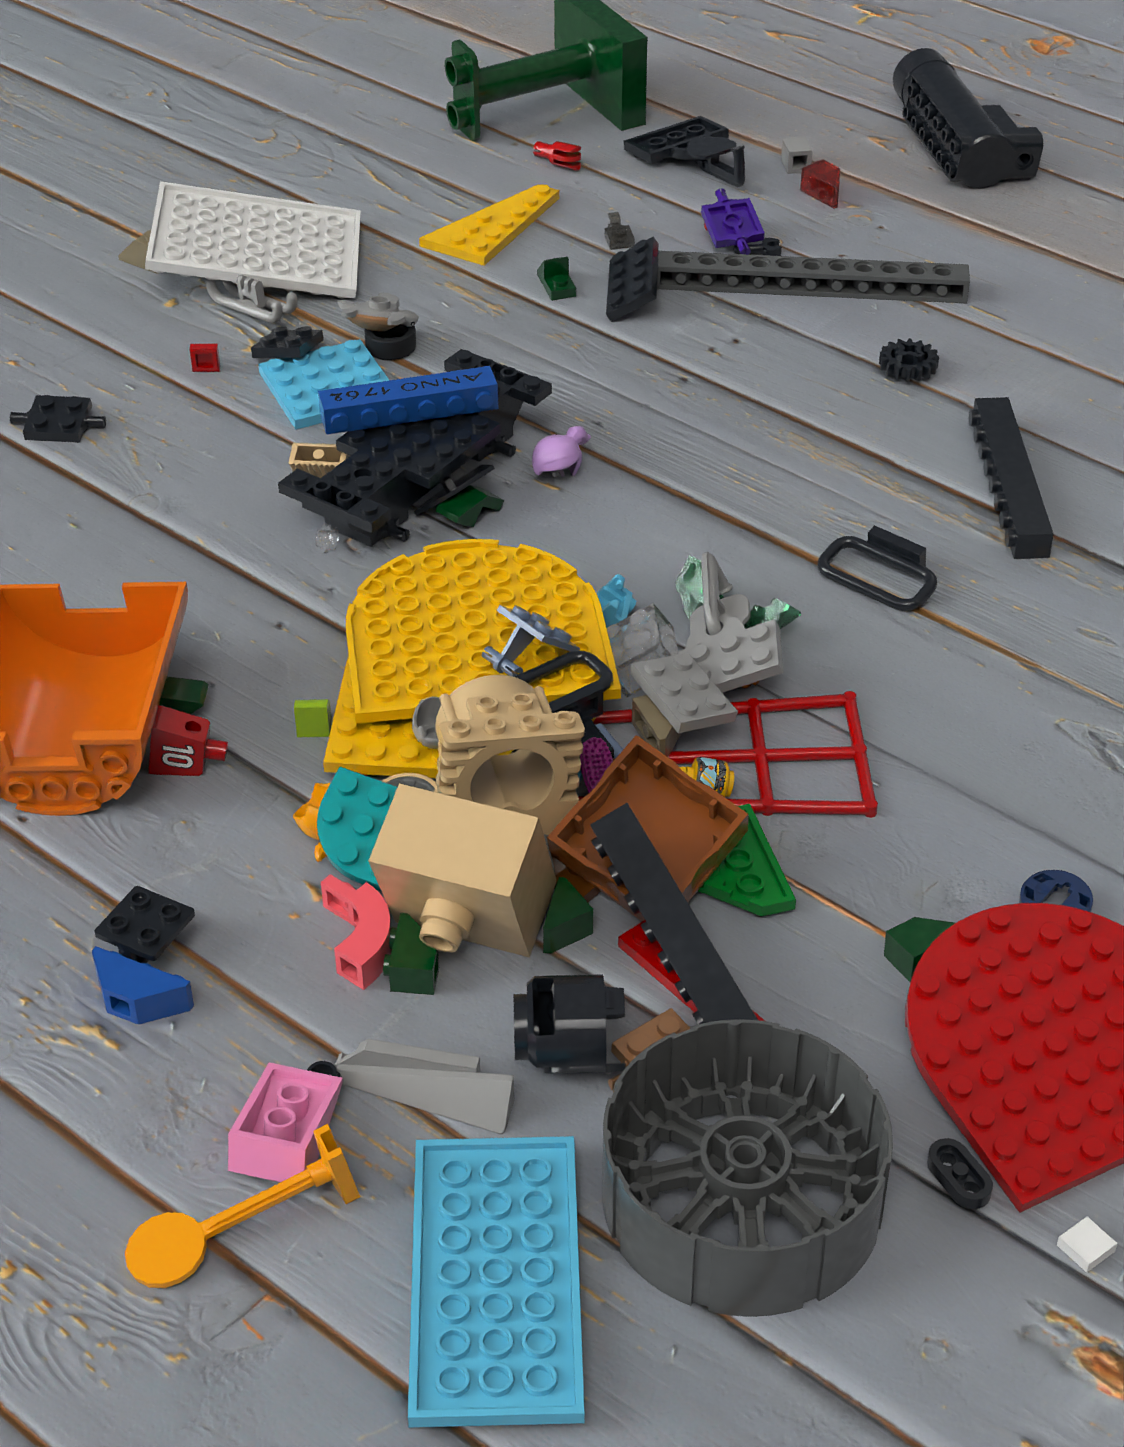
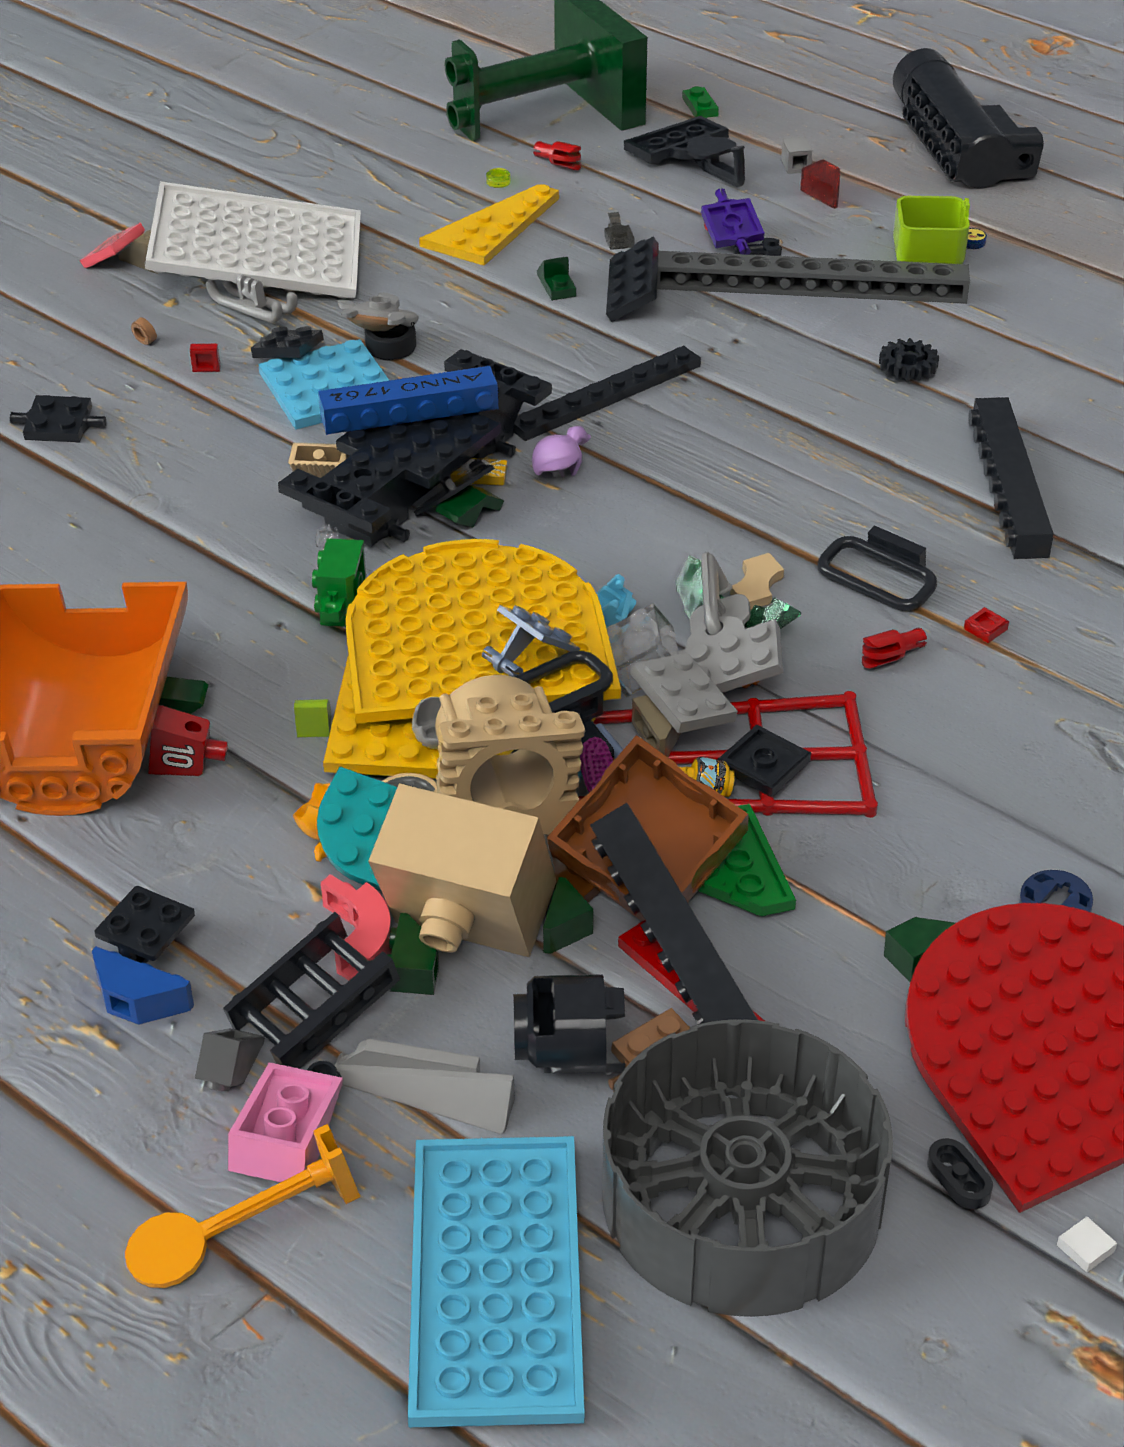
(112, 245): none -> coral tile
(143, 331): none -> medium nougat tile
(227, 1057): none -> dark grey slope
(329, 1019): none -> black fence
(337, 579): none -> green hinge
(494, 477): none -> yellow tile
(498, 178): none -> clear neon green tile
(605, 392): none -> black plate
(700, 102): none -> green plate
(759, 576): none -> tan tile
(765, 760): none -> black tile
(890, 646): none -> red arm
(931, 229): none -> lime piece
(976, 238): none -> tile
(986, 625): none -> red tile

